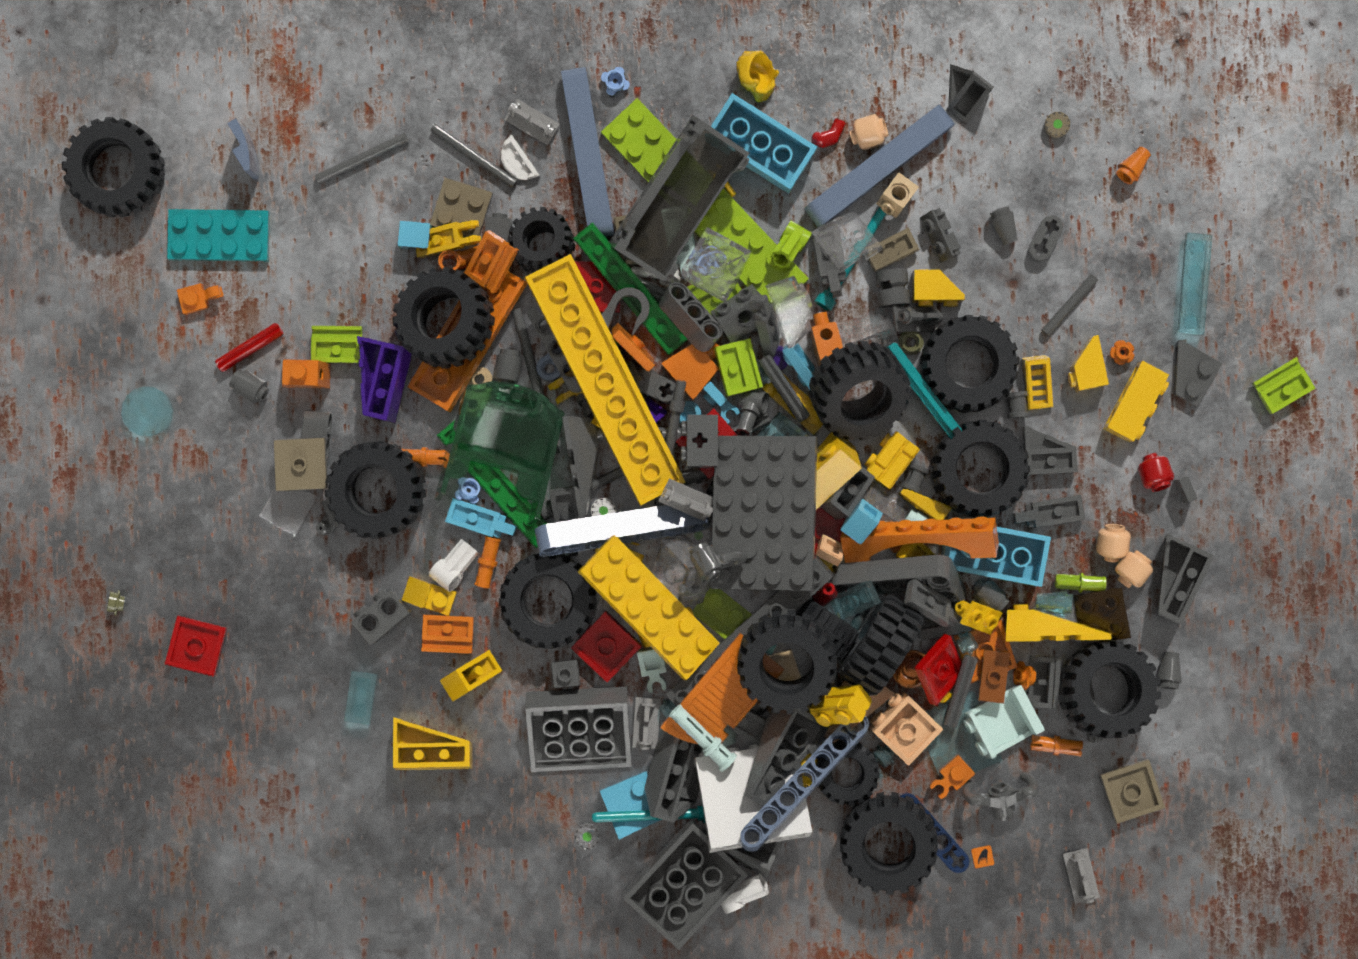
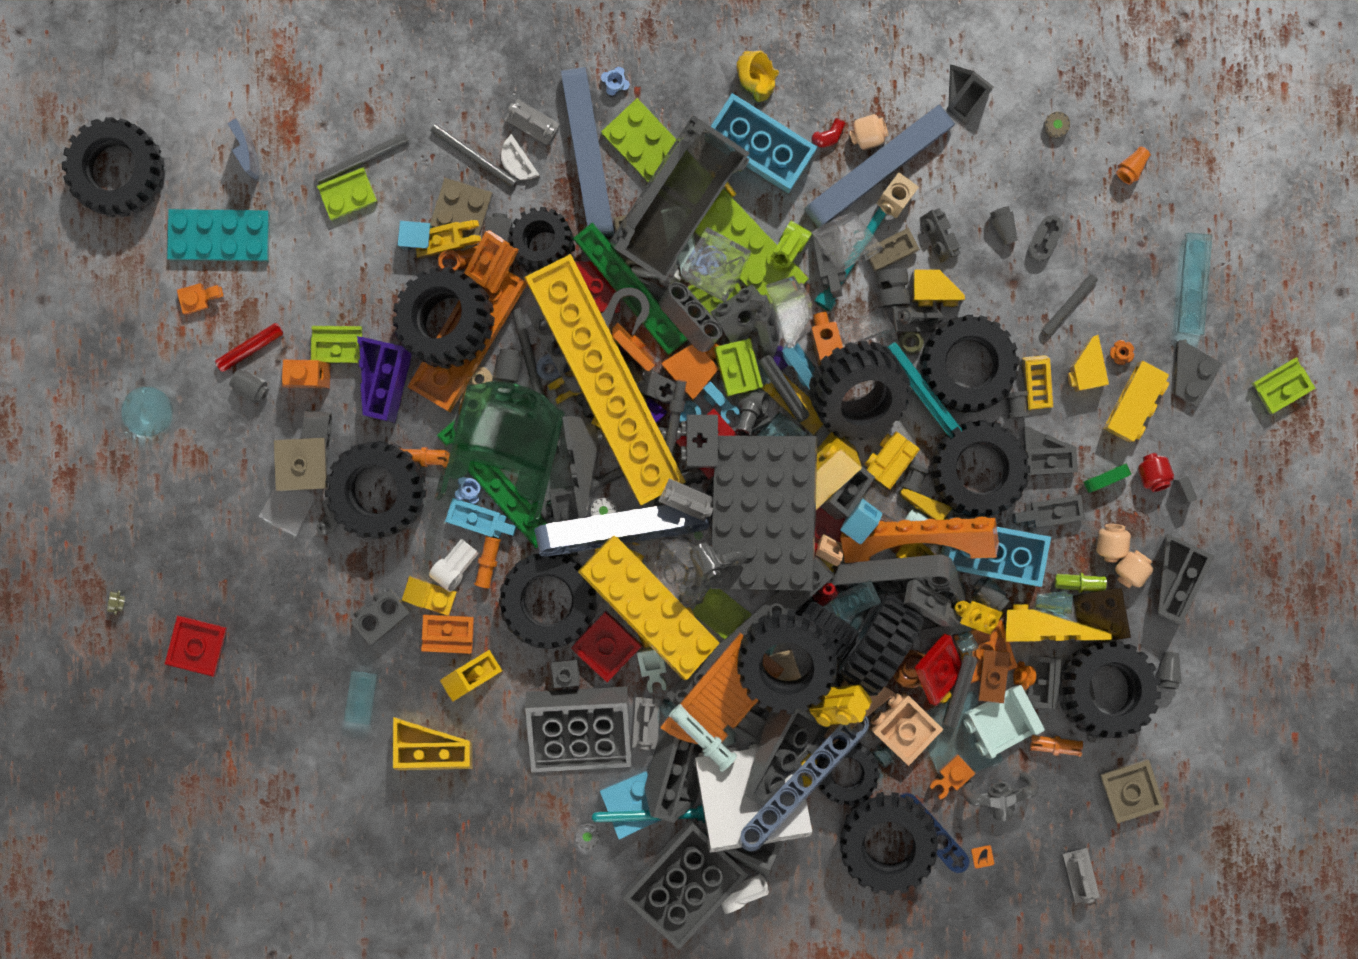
(347, 194): none -> lime plate
(1107, 478): none -> green beam

